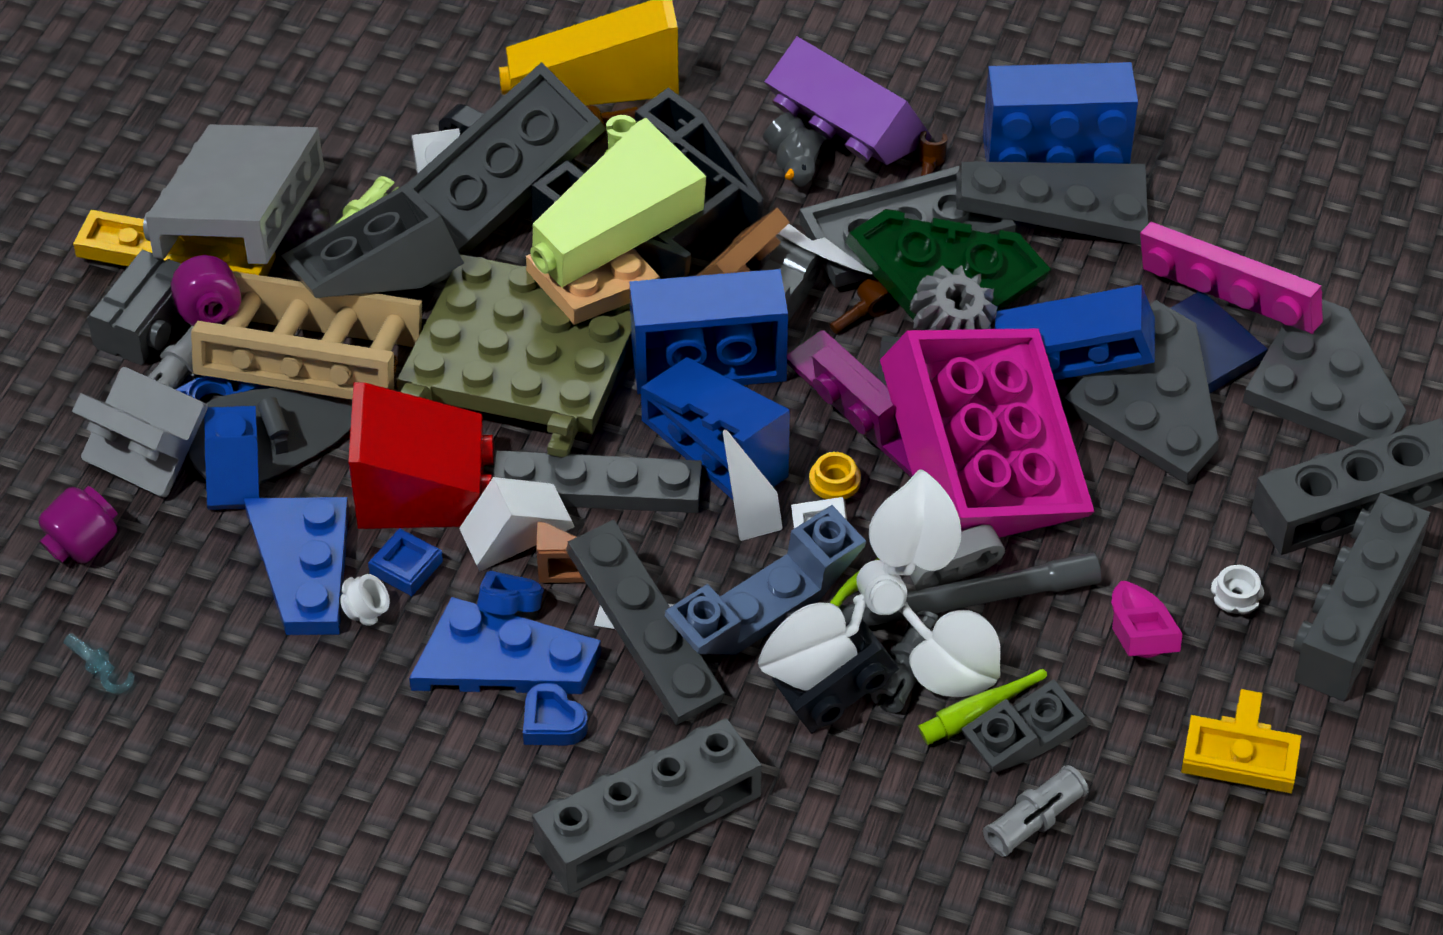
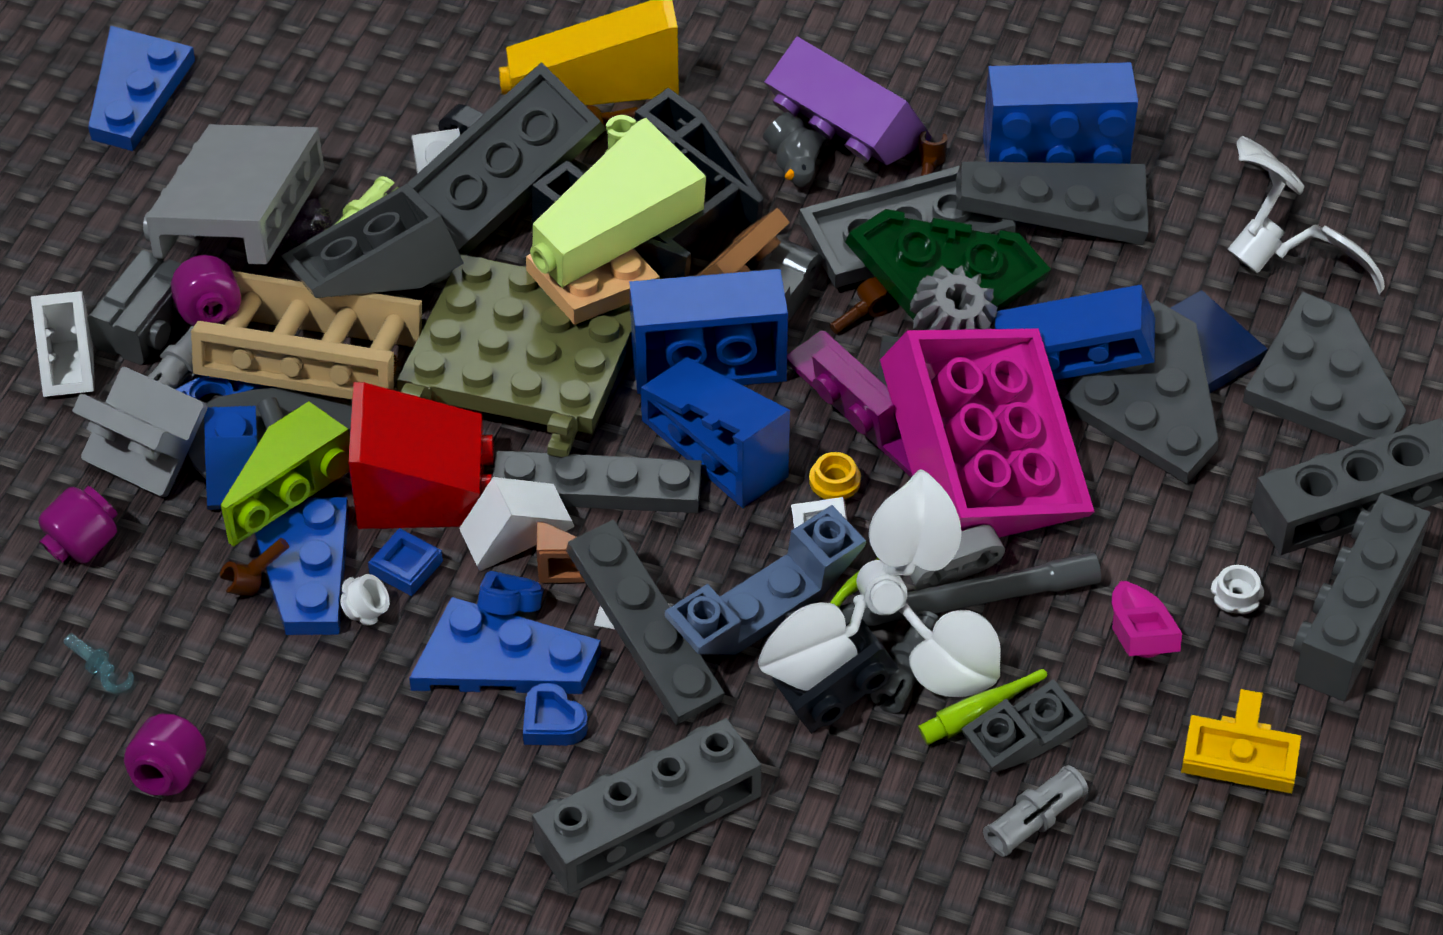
(63, 343): none -> white slope
(121, 238): yellow plate -> none
(135, 85): none -> wing
(165, 755): none -> magenta head
(248, 577): none -> reddish brown hand
(285, 469): none -> lime slope
(753, 495): white sticker -> none
(822, 247): white sticker -> none
(1232, 277): dark pink plate -> none
(1262, 236): none -> white plant

